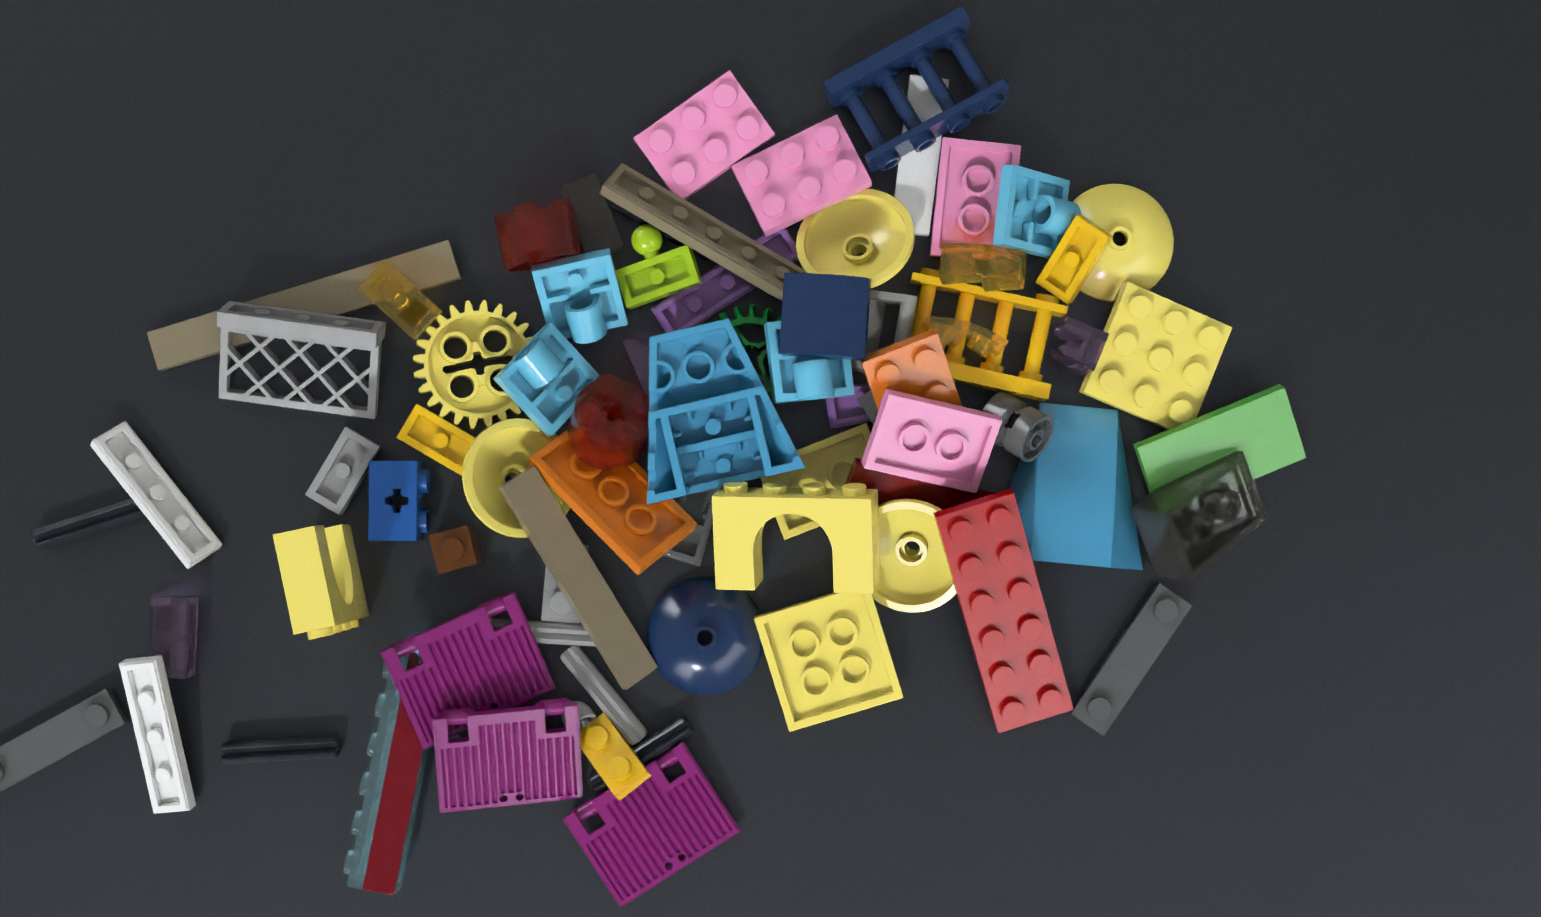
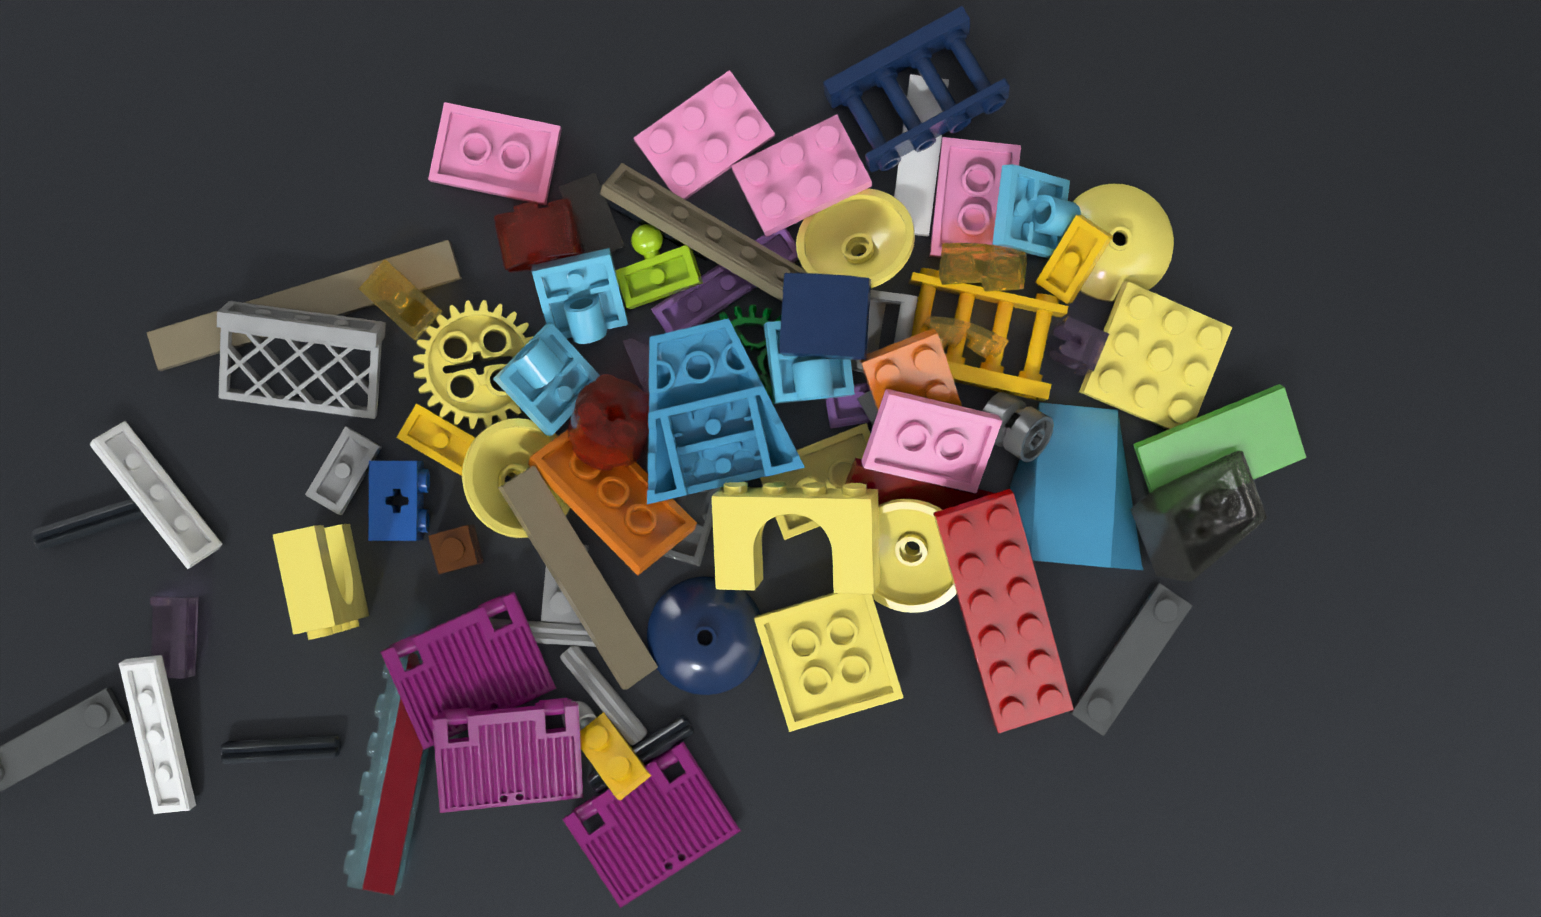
(495, 153): none -> bright pink plate

